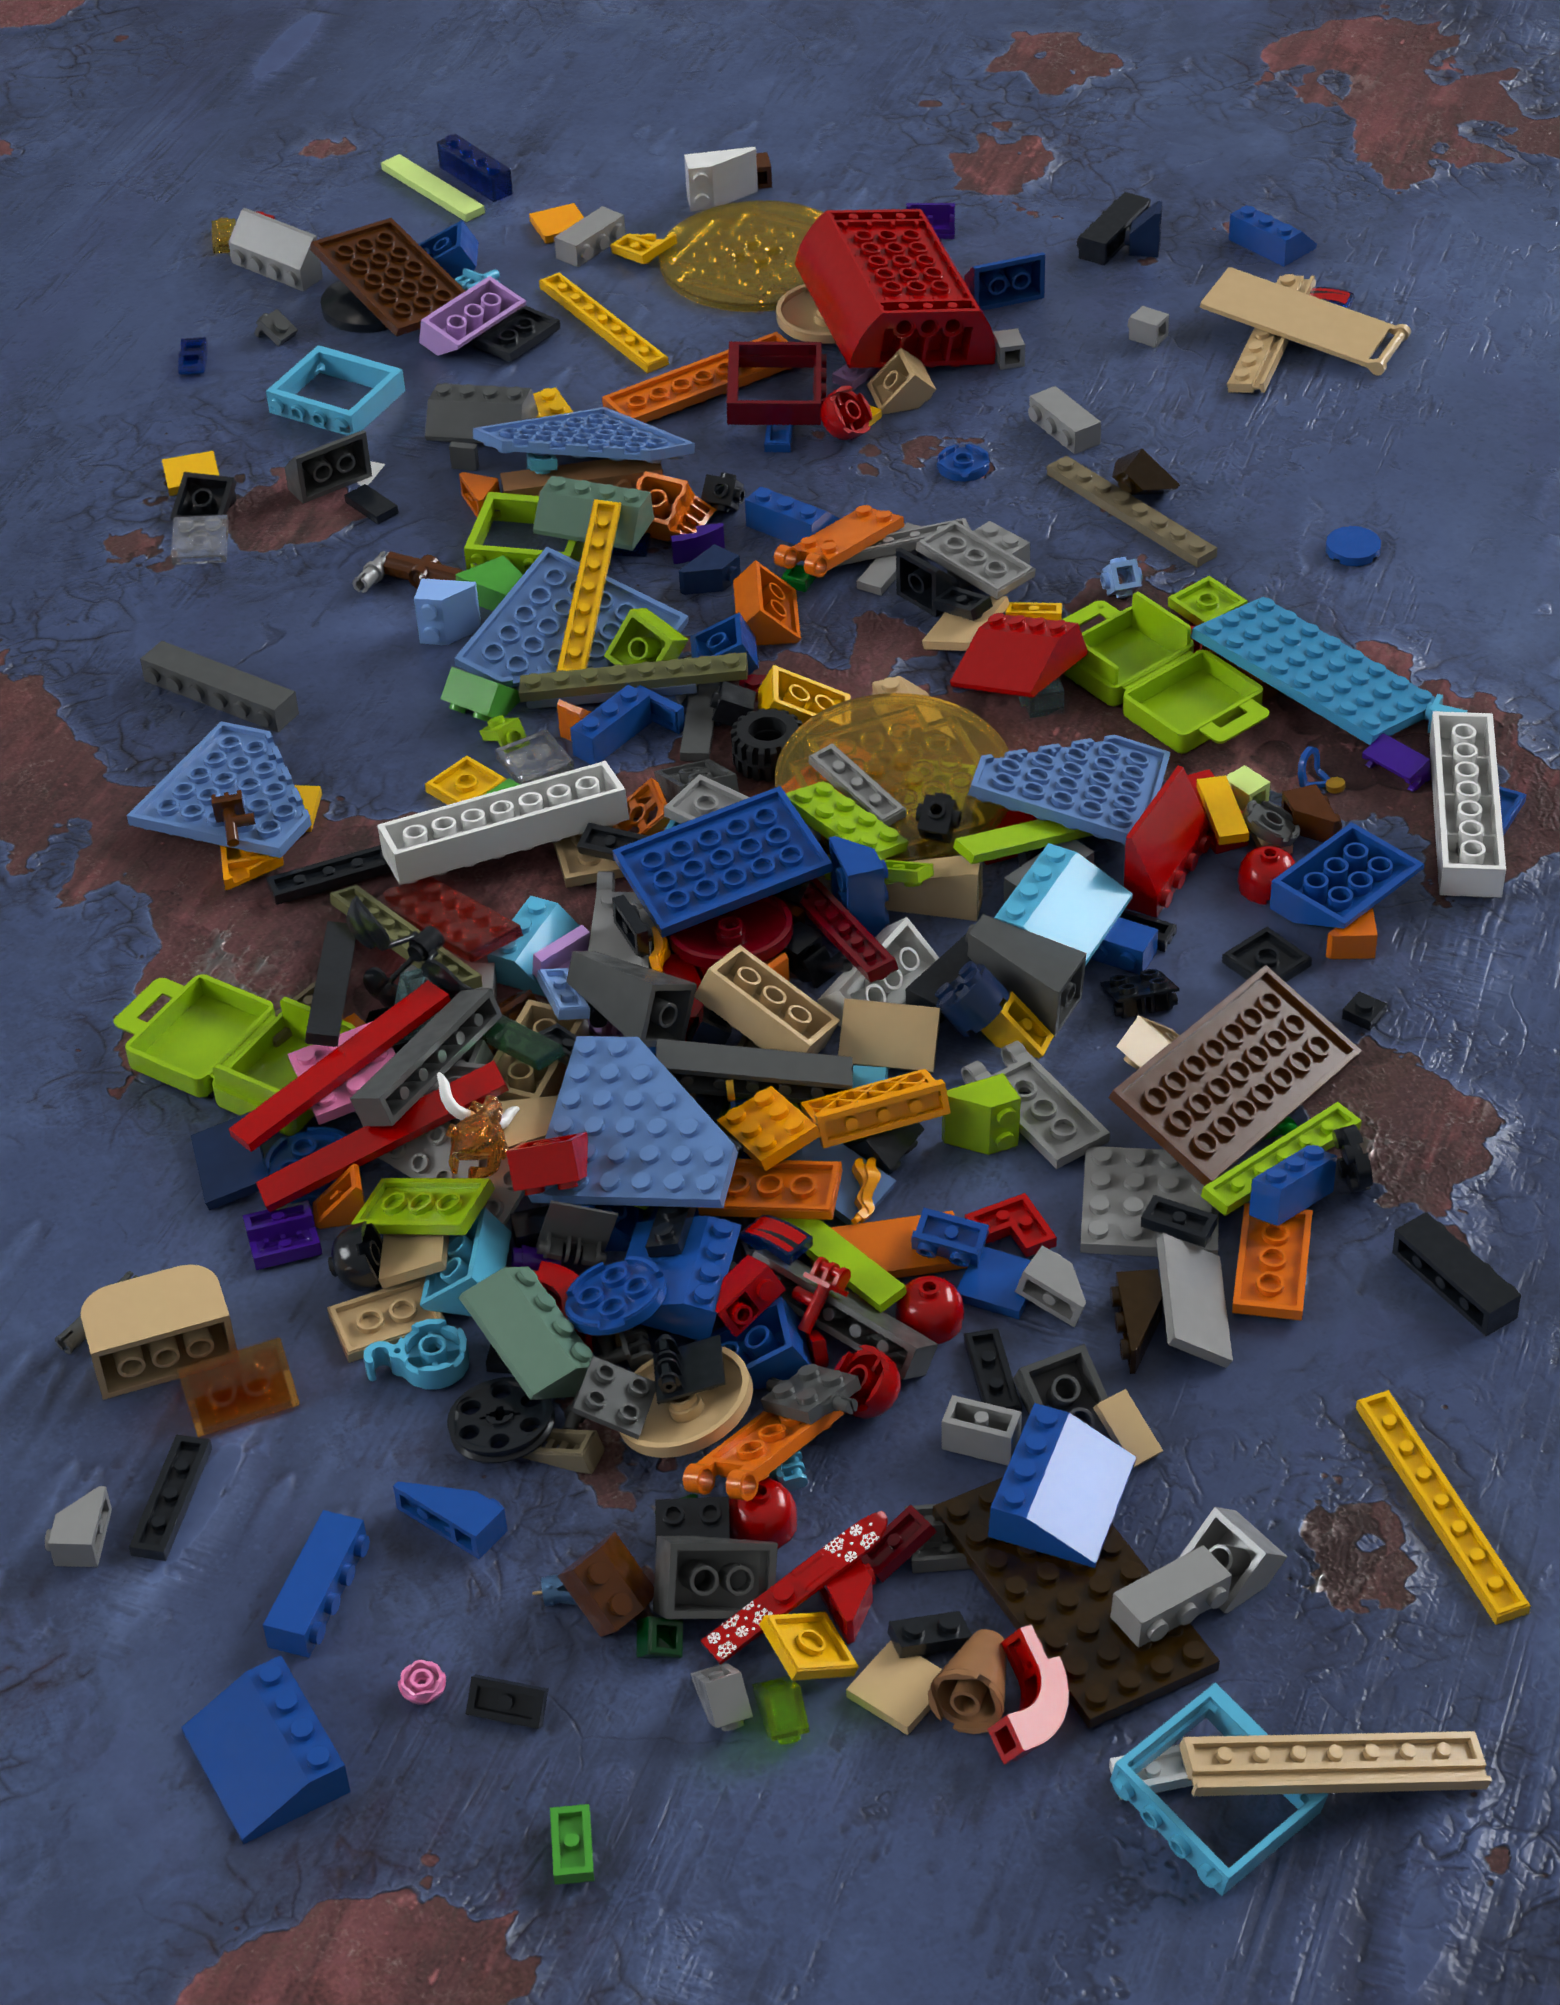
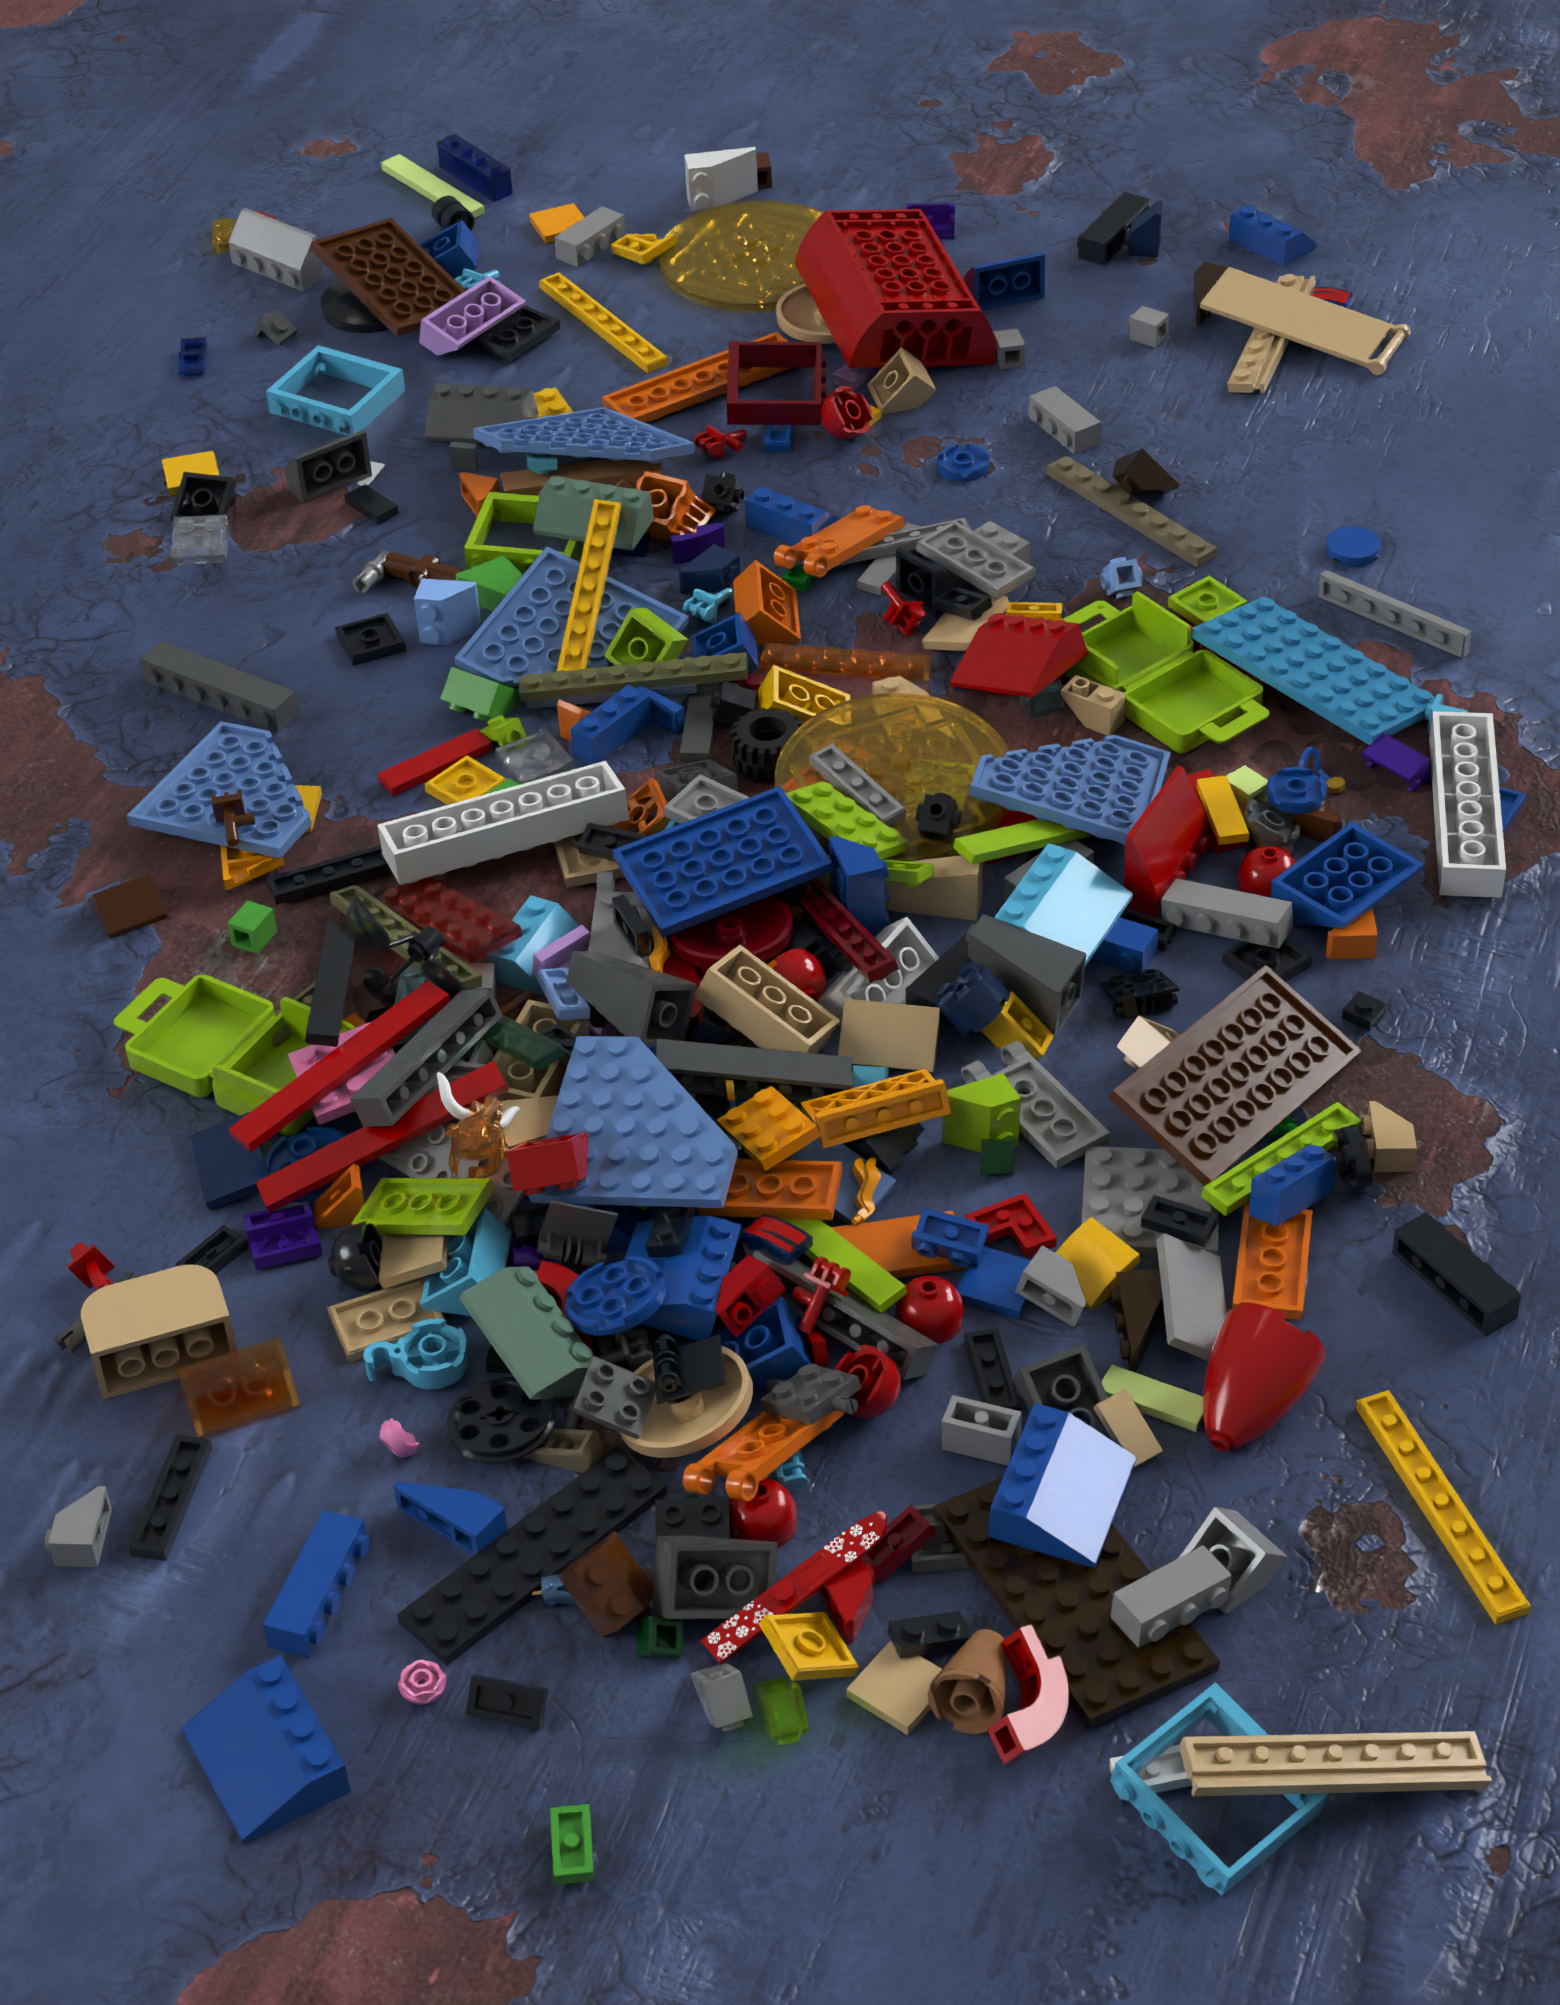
(90, 1266): none -> red arm
(128, 906): none -> reddish brown slope
(219, 1257): none -> black tile
(252, 927): none -> bright green brick
(370, 639): none -> black tile
(397, 1440): none -> bright pink plate
(433, 761): none -> red tile
(450, 211): none -> black wheel
(540, 1545): none -> black plate
(705, 605): none -> medium azure arm
(714, 441): none -> red arm
(802, 971): none -> red cylinder
(847, 661): none -> clear orange plate
(901, 613): none -> red arm
(997, 1156): none -> dark green slope
(1095, 704): none -> tan slope
(1096, 1259): none -> yellow slope
(1156, 1397): none -> yellowish green tile
(1204, 280): none -> dark brown slope
(1227, 913): none -> light grey brick
(1256, 1374): none -> red cylinder
(1296, 790): none -> blue tile
(1390, 1140): none -> tan slope
(1394, 614): none -> light grey tile

